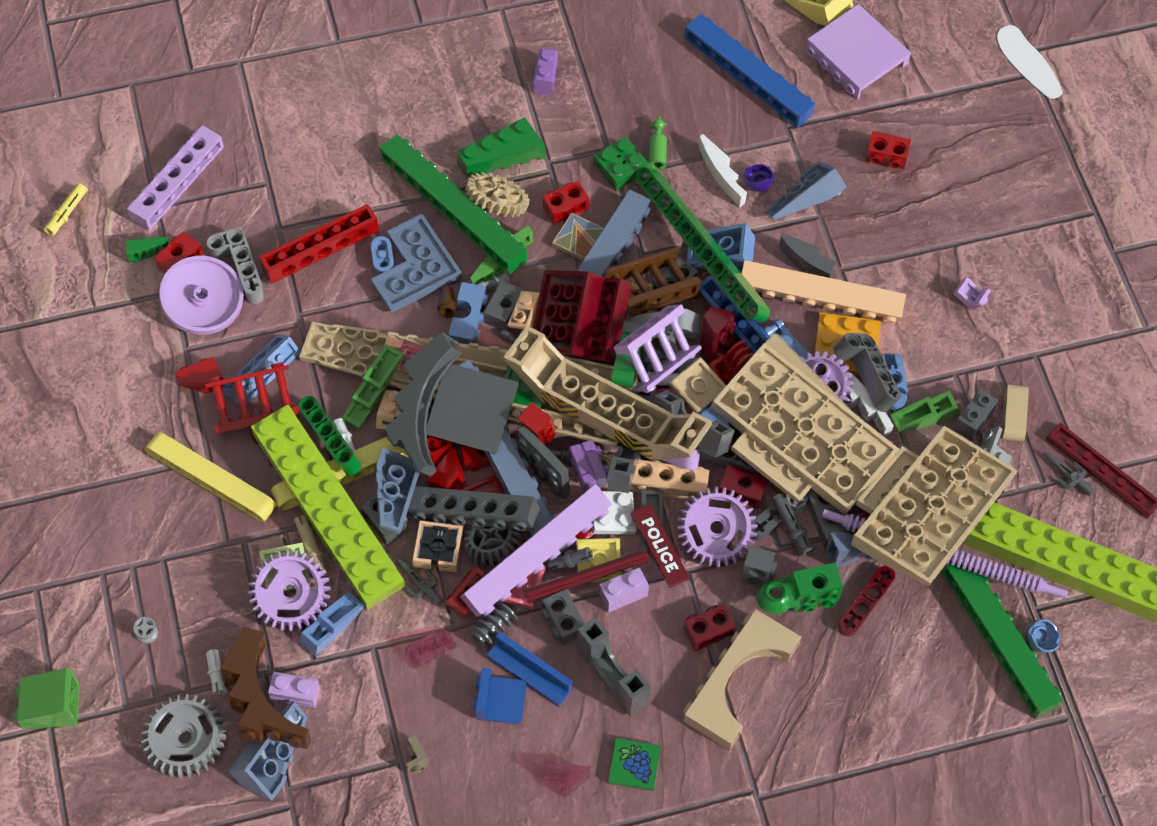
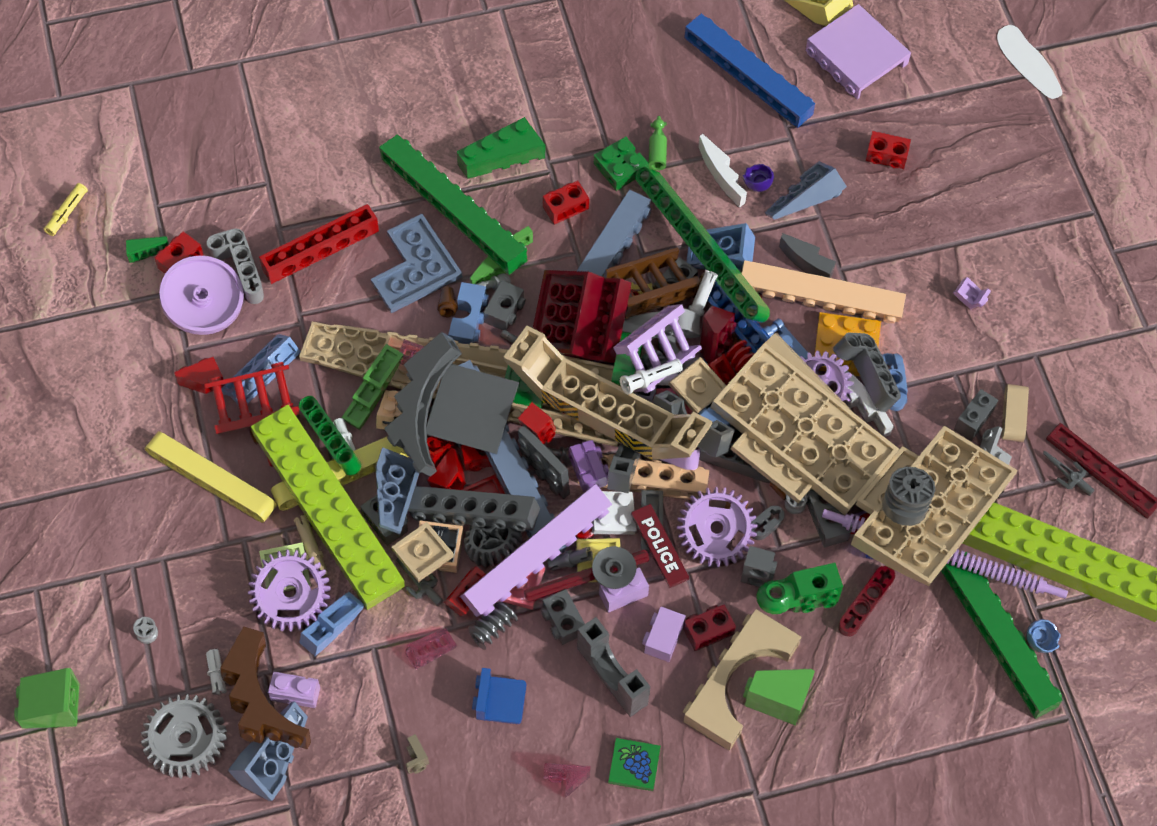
(208, 147): lavender brick -> none
(382, 257): medium blue plate -> none
(422, 551): none -> tan plate
(497, 194): tan gear -> none
(524, 310): light nougat slope -> none
(531, 669): blue fence -> none
(545, 71): medium lavender brick -> none
(577, 236): tile -> none
(617, 558): none -> dark grey dish
(643, 378): none -> white pin
(664, 633): none -> lavender brick
(703, 293): none -> white pin
(753, 494): dark red brick -> none
(779, 692): none -> bright green slope
(797, 533): dark grey pin -> none
(840, 549): sand blue slope -> none
(908, 496): none -> dark grey wheel
(925, 412): bright green slope -> none

